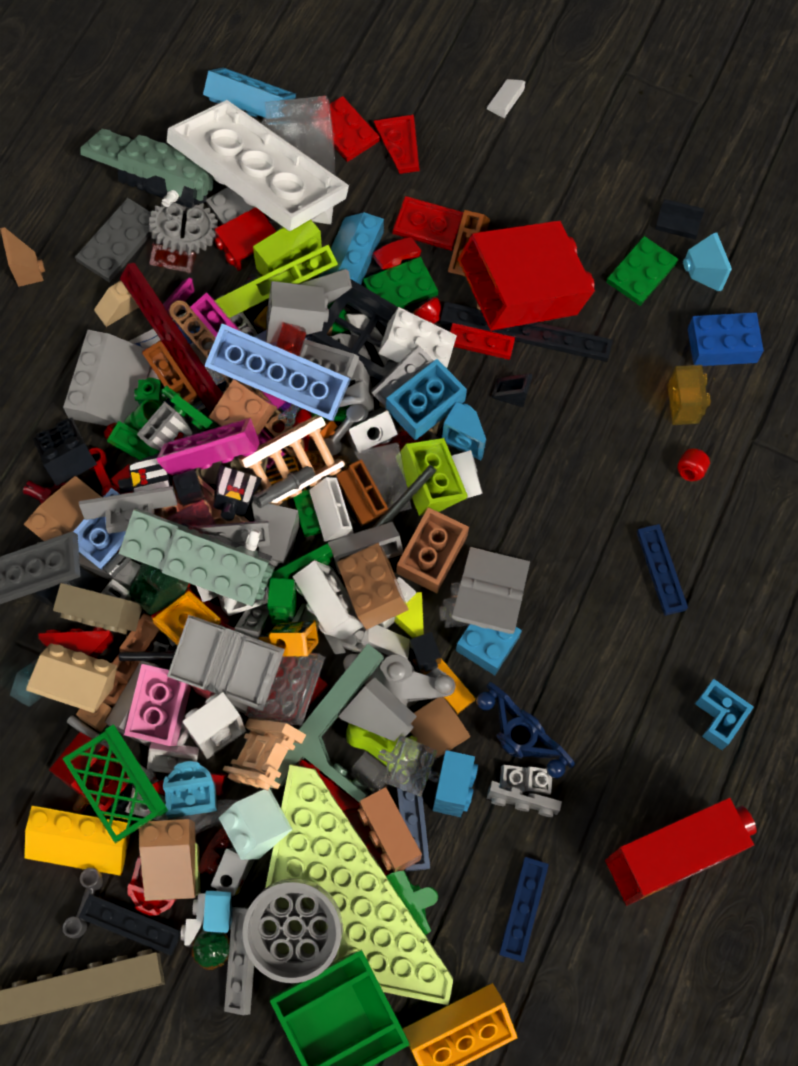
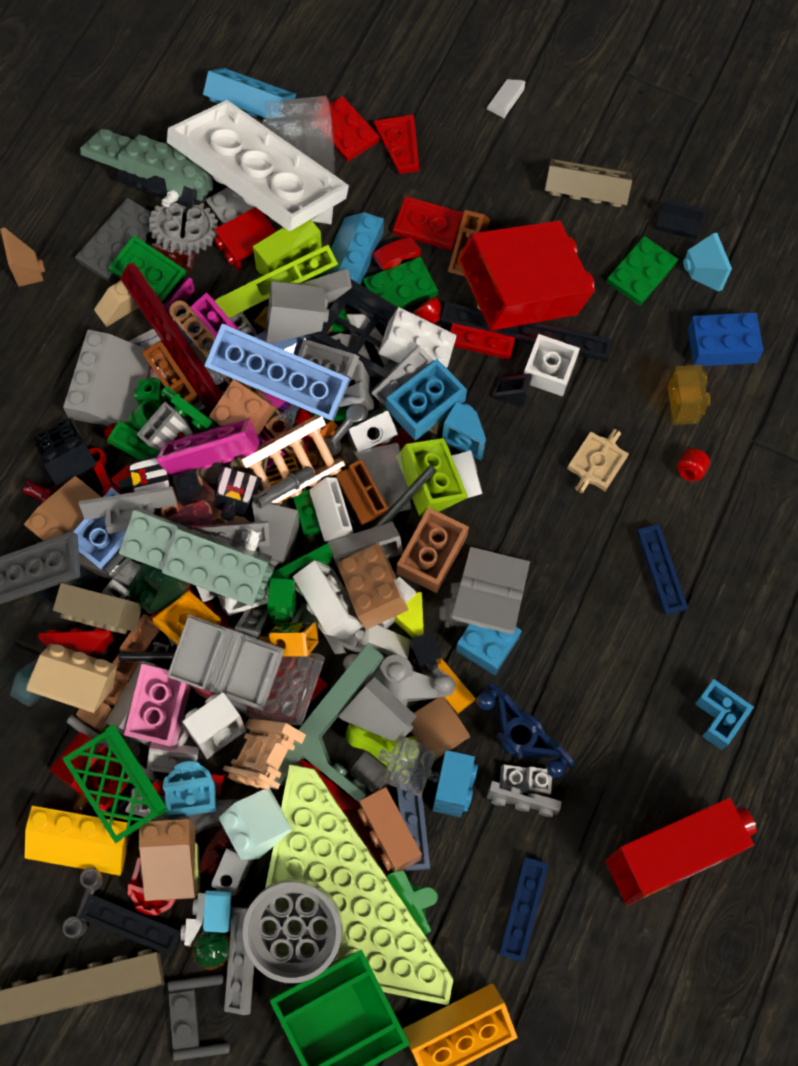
(157, 269): none -> green plate
(184, 1018): none -> dark grey plate
(291, 338): clear red slope -> none
(551, 364): none -> white brick
(588, 182): none -> dark tan slope
(598, 461): none -> tan plate

